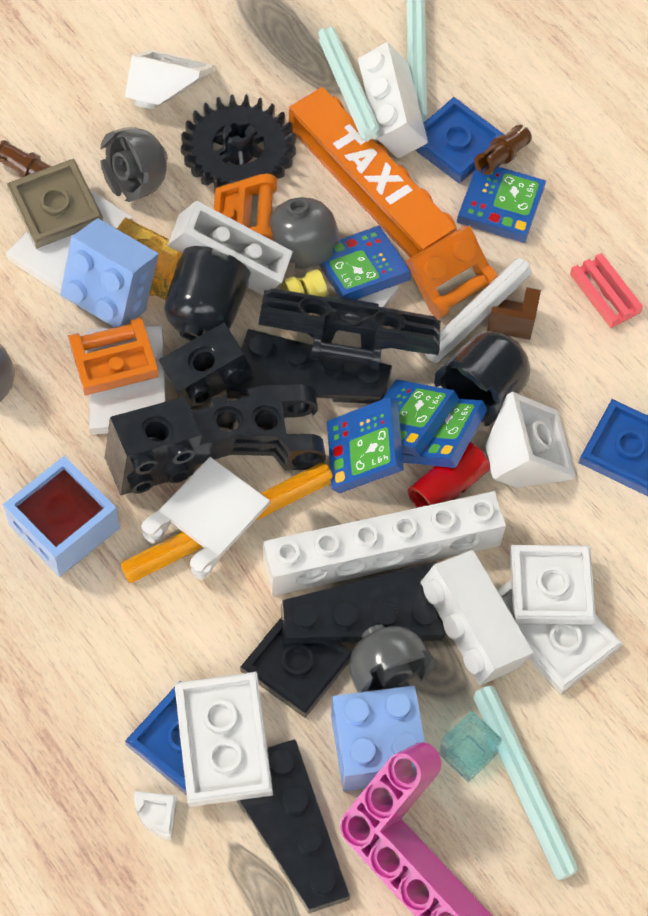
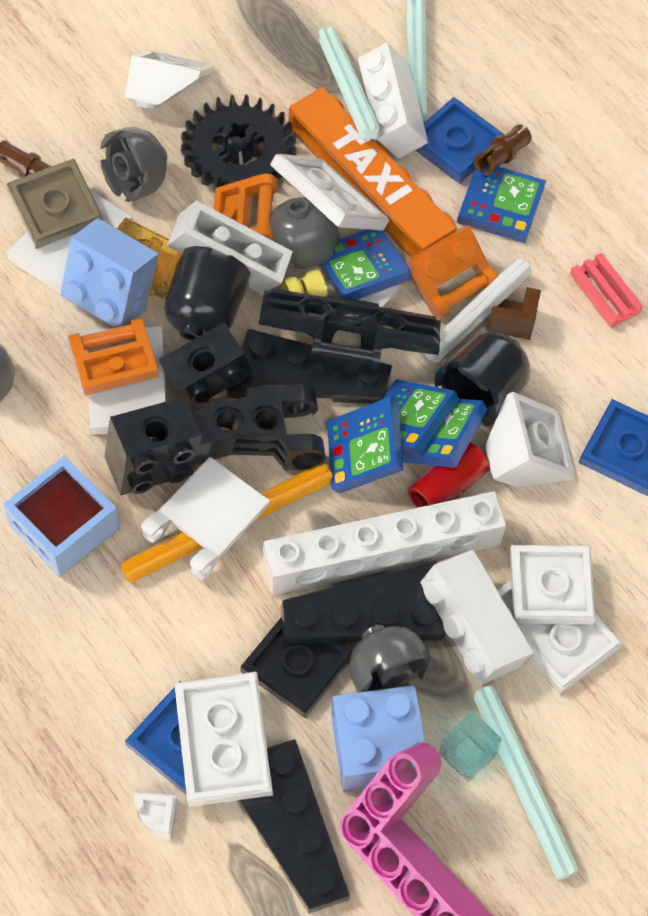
(330, 192): none -> white tile

